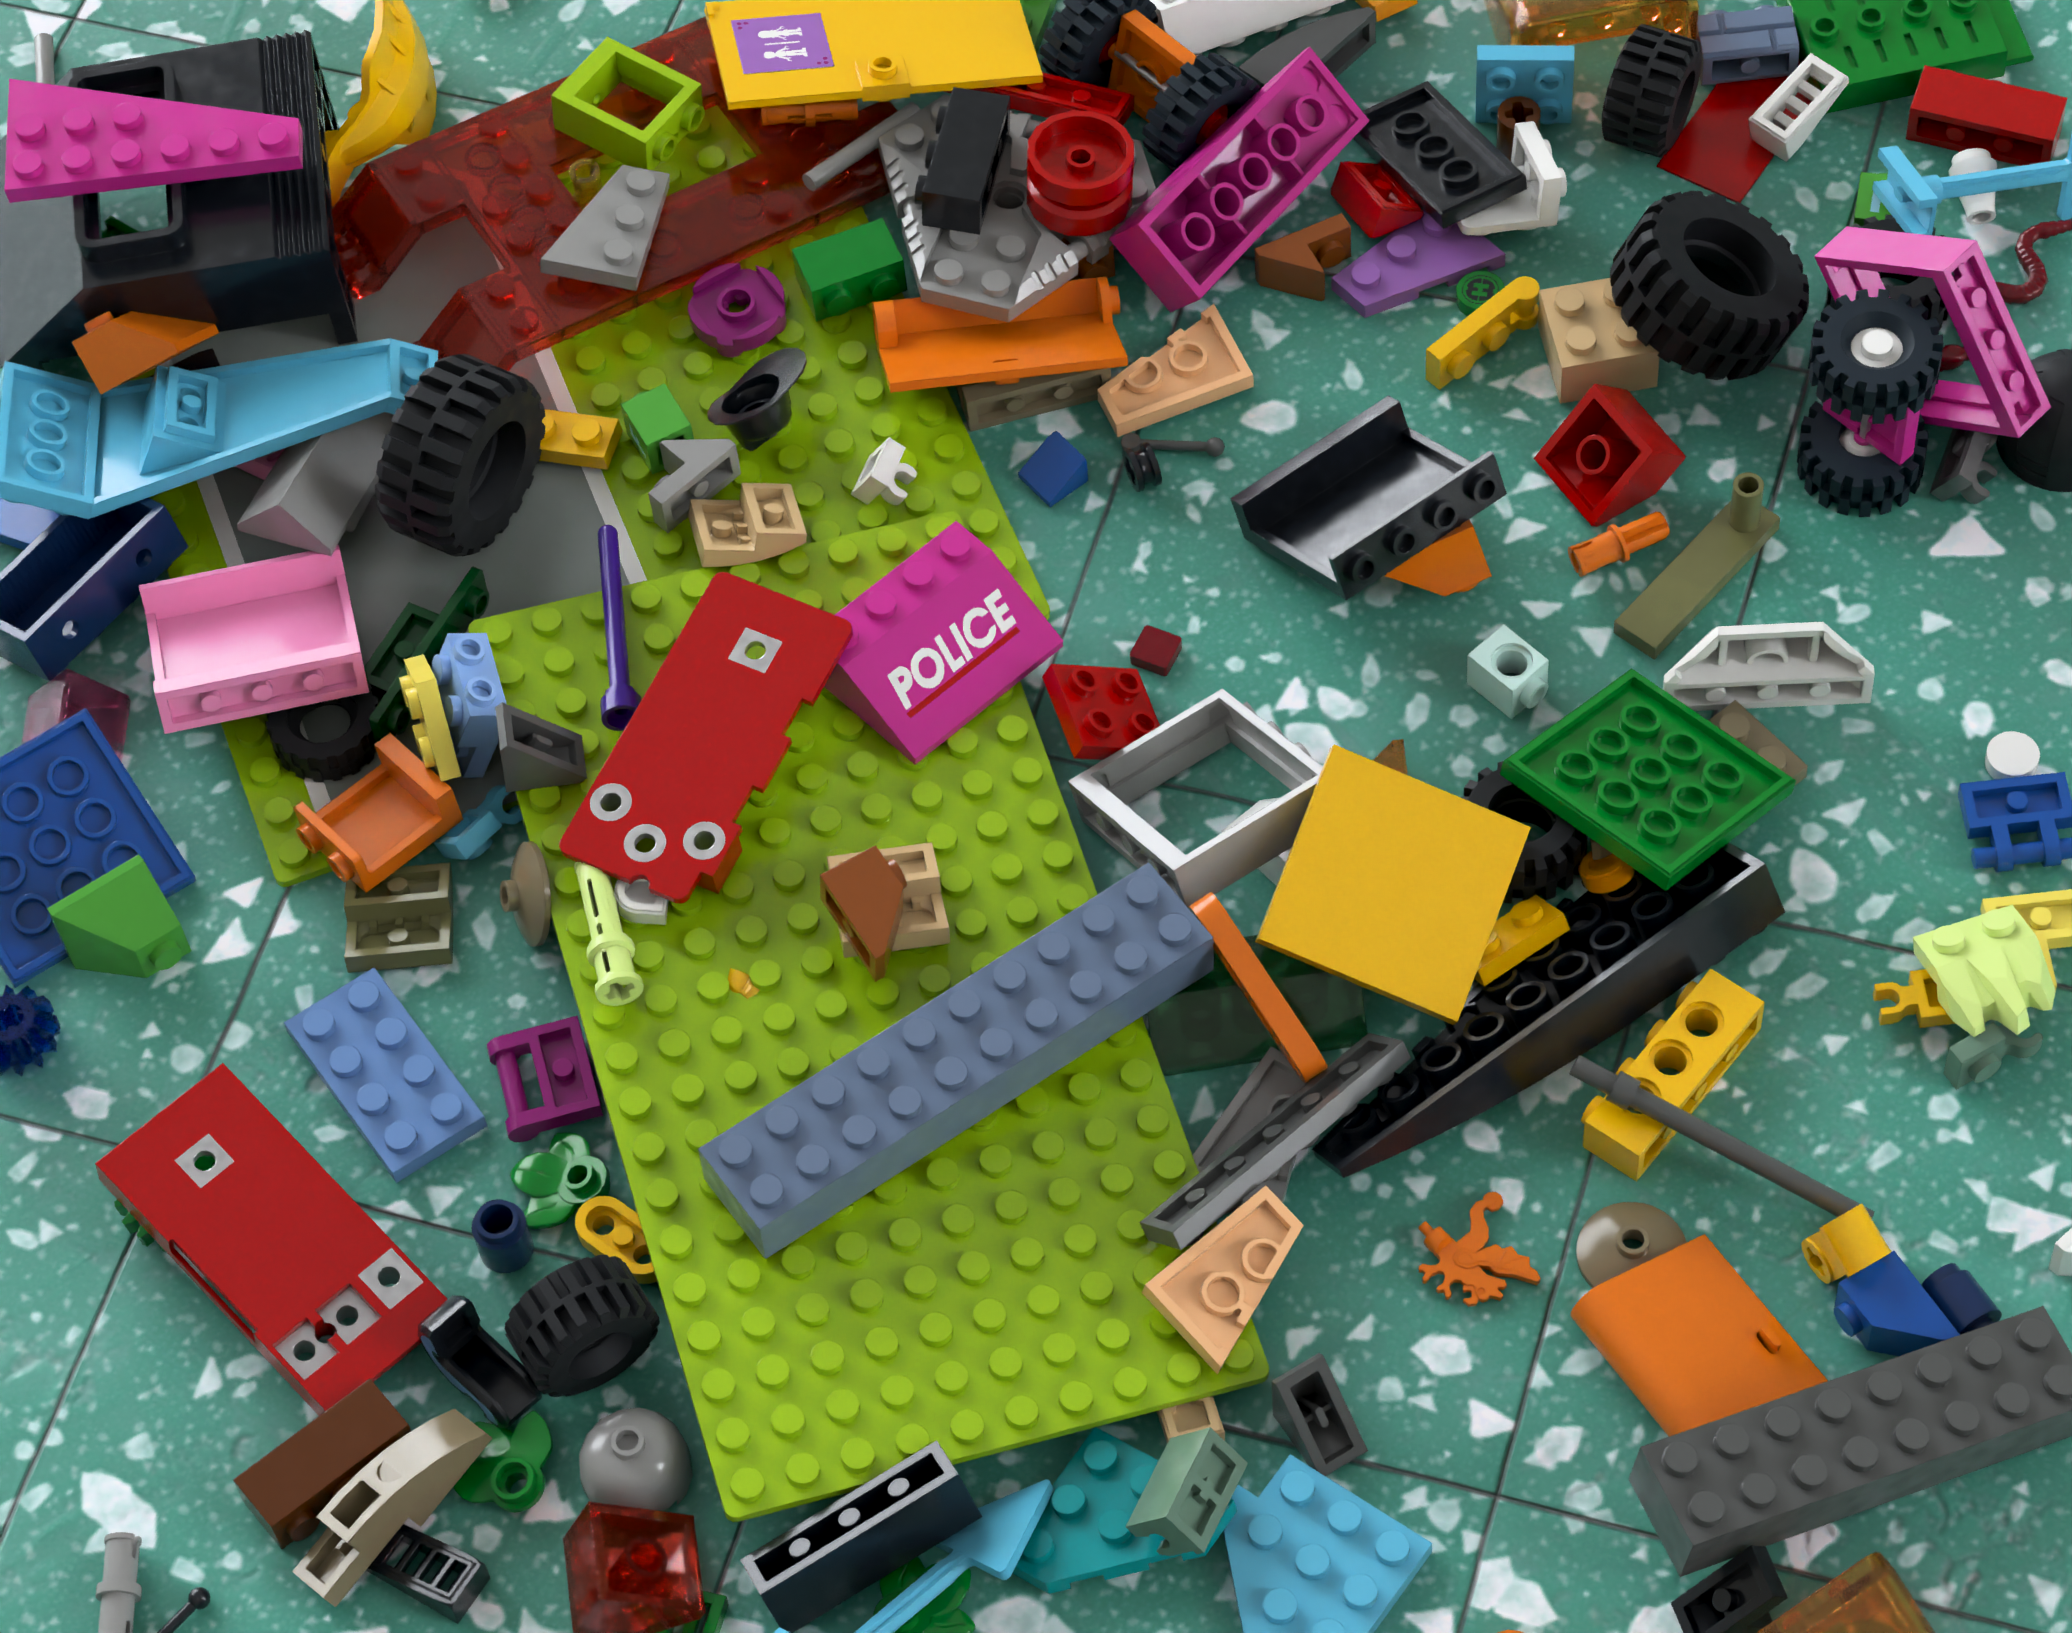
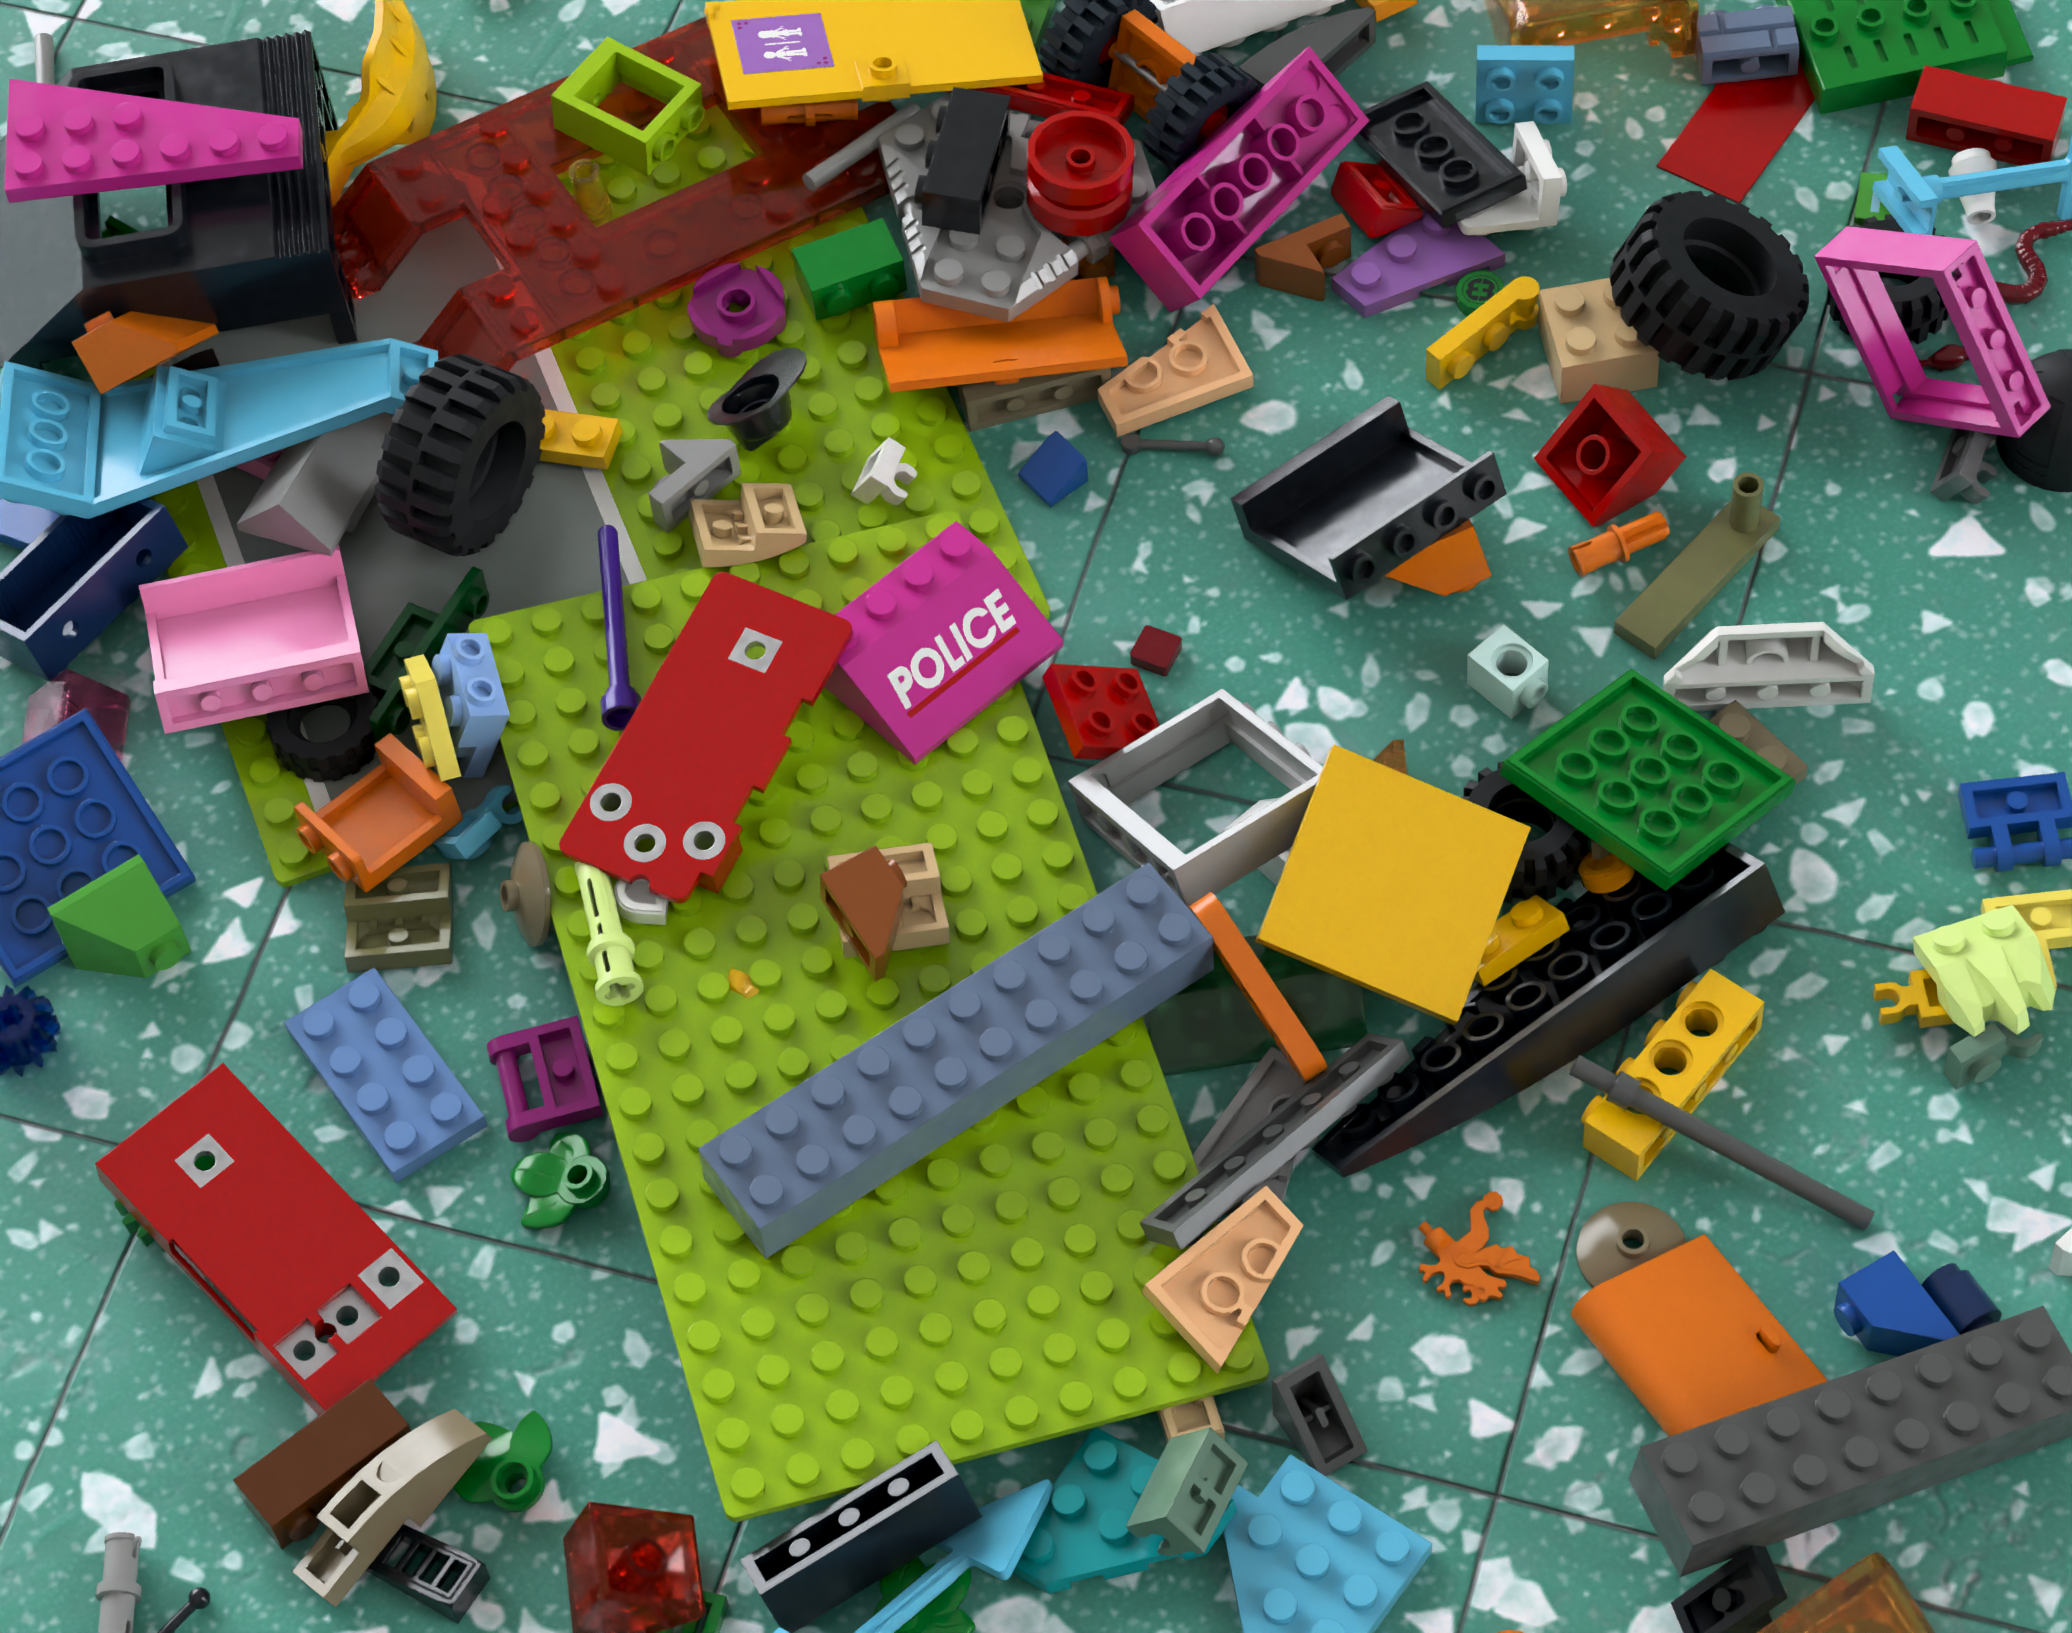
(477, 1362): black animal -> none
(502, 1236): dark blue brick -> none
(537, 751): dark grey slope -> none
(581, 1325): black tyre -> none
(612, 232): light grey wing -> none
(623, 1241): yellow plate -> none
(635, 1461): light grey cylinder -> none
(654, 418): bright green brick -> none
(1142, 466): black bush -> none
(1512, 111): reddish brown piece -> none
(1651, 90): black tyre -> none
(1782, 133): white slope -> none
(1844, 1245): yellow piece -> none
(1872, 374): black plate -> none
(2011, 756): white tile -> none

